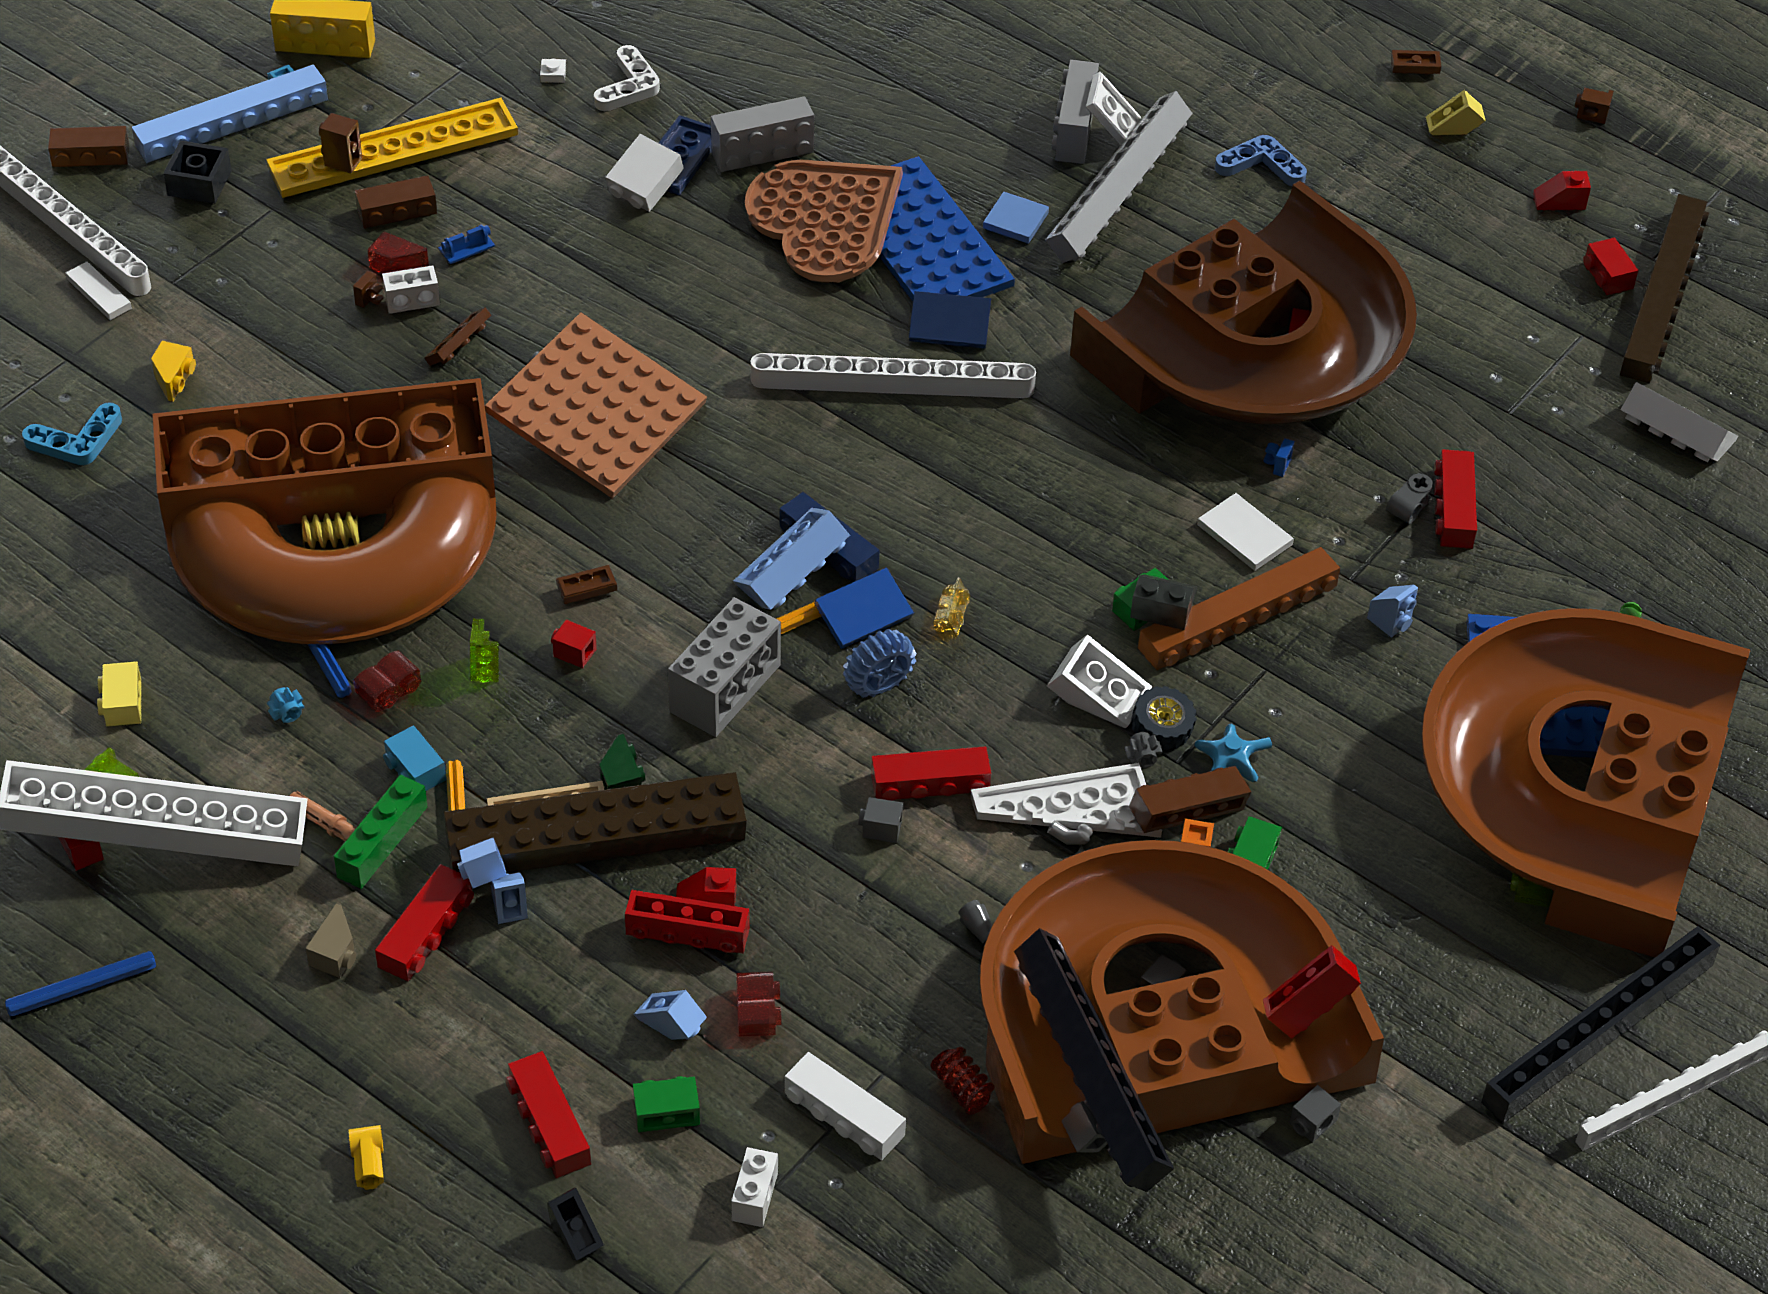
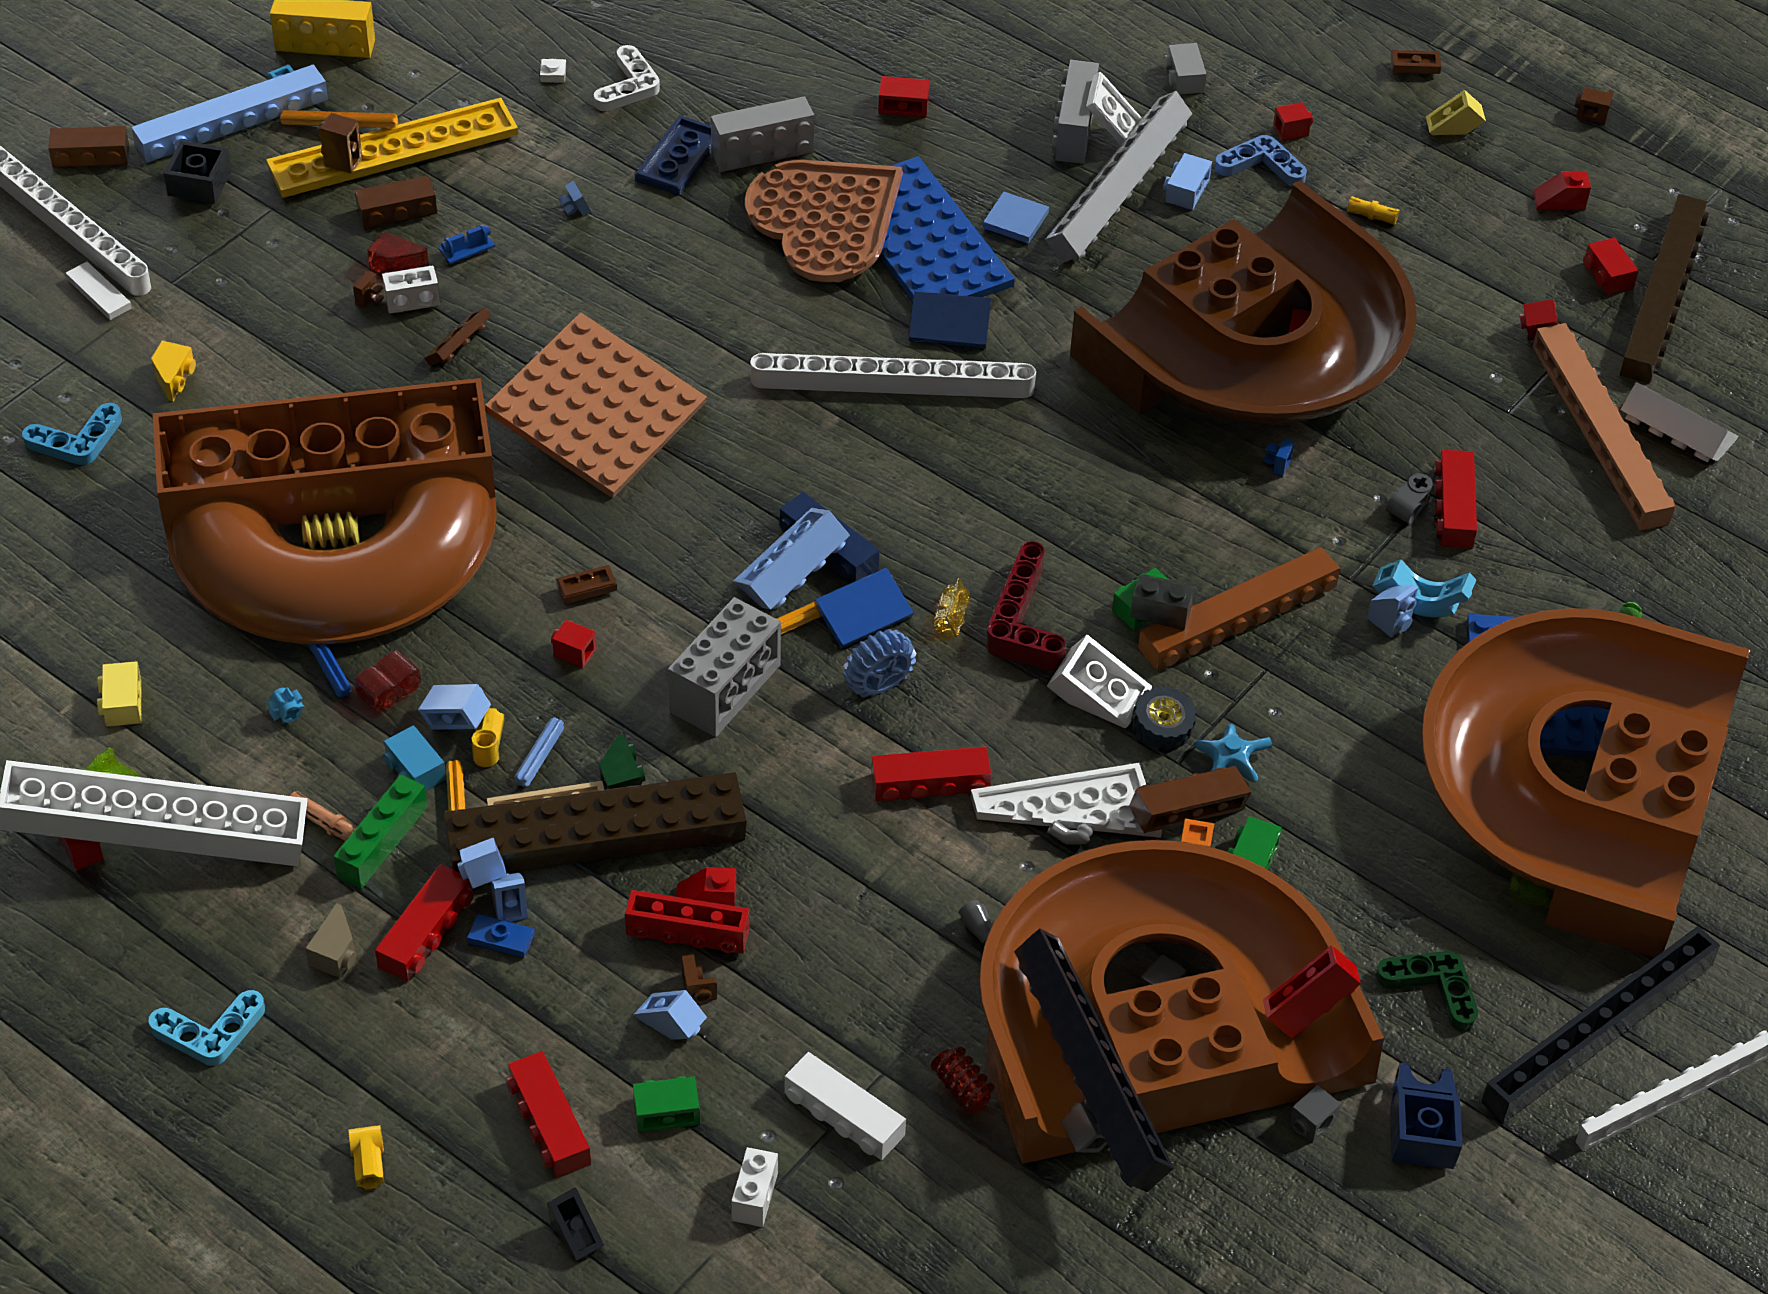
(80, 983): blue axle -> none
(207, 1038): none -> medium azure beam
(315, 118): none -> light orange axle
(454, 706): none -> light blue brick
(483, 654): clear neon green bracket -> none
(487, 738): none -> yellow piece
(500, 936): none -> blue plate
(539, 752): none -> medium blue axle
(574, 200): none -> medium blue tile
(644, 173): white brick -> none
(698, 988): none -> reddish brown bracket
(756, 1004): clear red brick -> none
(881, 819): dark grey brick -> none
(903, 96): none -> red brick
(1006, 634): none -> dark red beam
(1143, 749): dark grey gear -> none
(1185, 68): none -> light grey brick
(1187, 181): none -> light blue brick
(1245, 531): white tile -> none
(1292, 121): none -> red brick
(1373, 210): none -> yellow pin
(1425, 1120): none -> dark blue brick
(1432, 598): none -> medium azure arch
(1443, 977): none -> dark green beam
(1538, 315): none -> red brick
(1604, 427): none -> nougat brick

